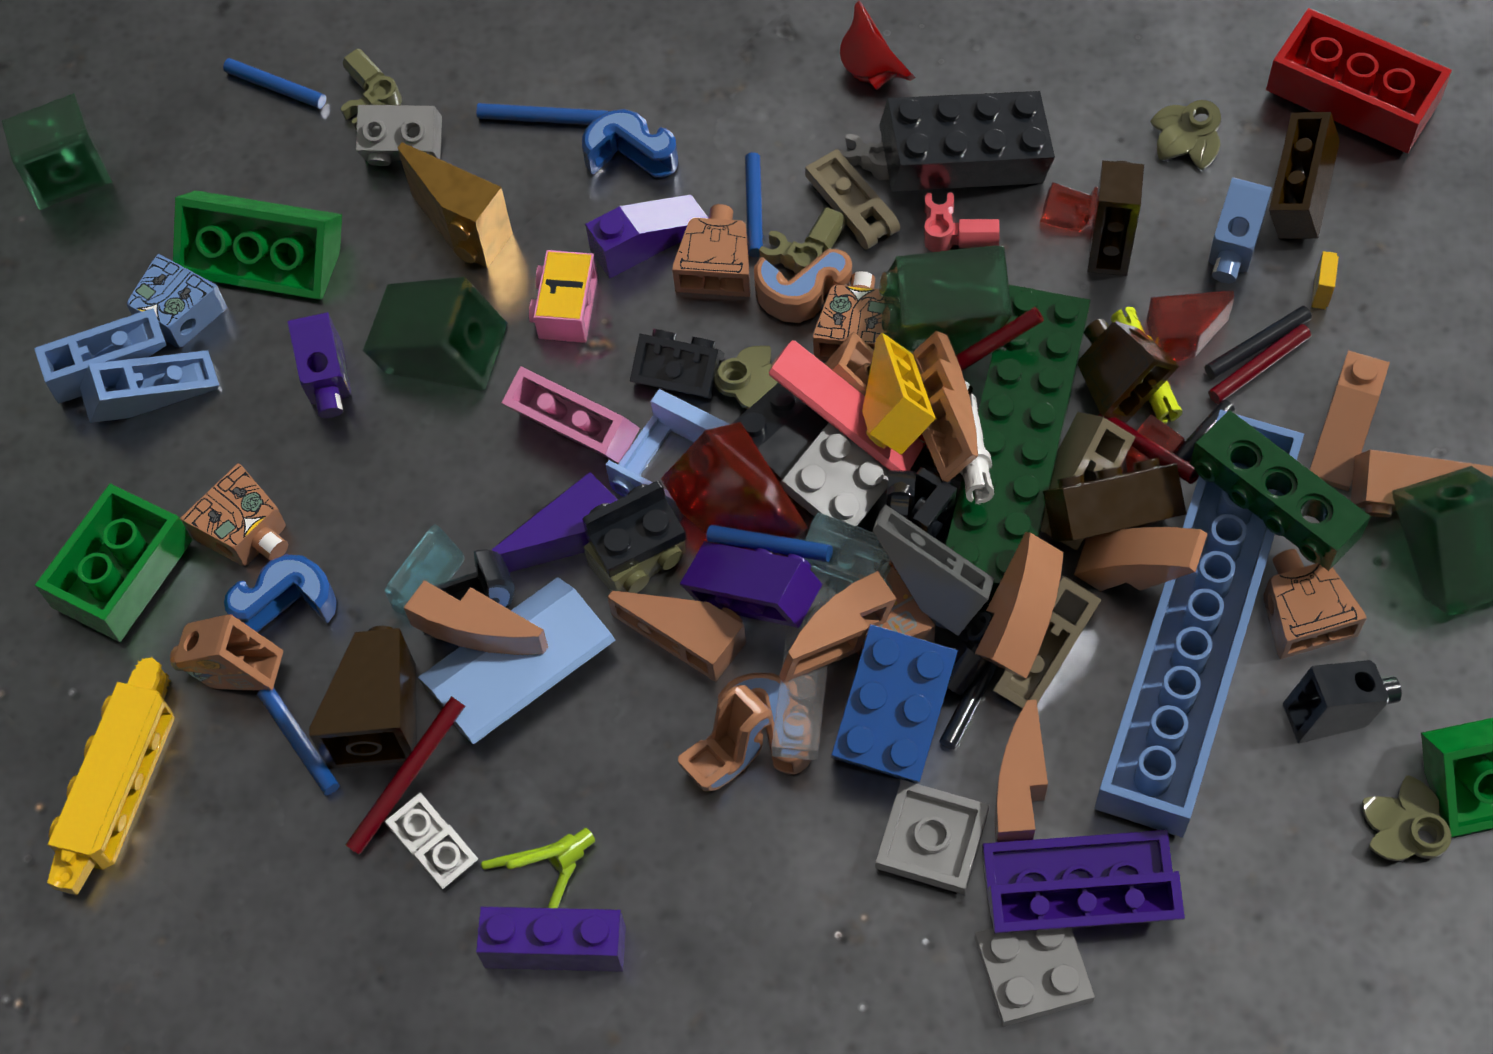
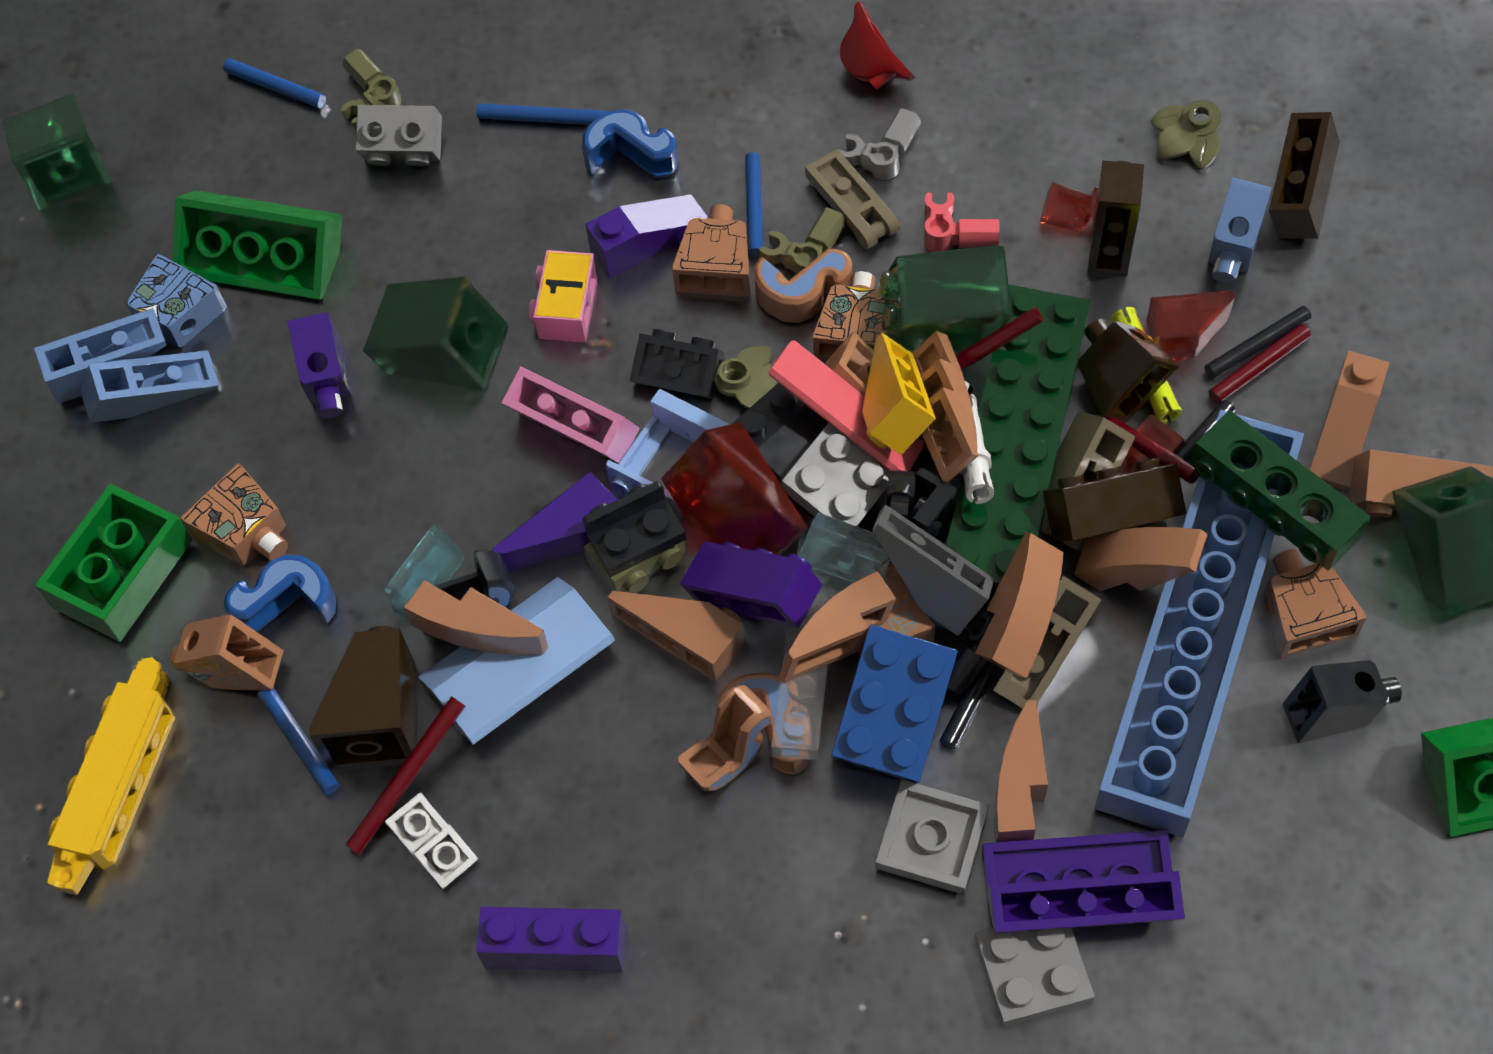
(459, 204): pearl gold slope -> none
(560, 854): lime plant -> none
(771, 543): blue bar -> none
(966, 140): black brick -> none
(1325, 280): yellow tile -> none
(1358, 80): red brick -> none
(1403, 818): olive plate -> none

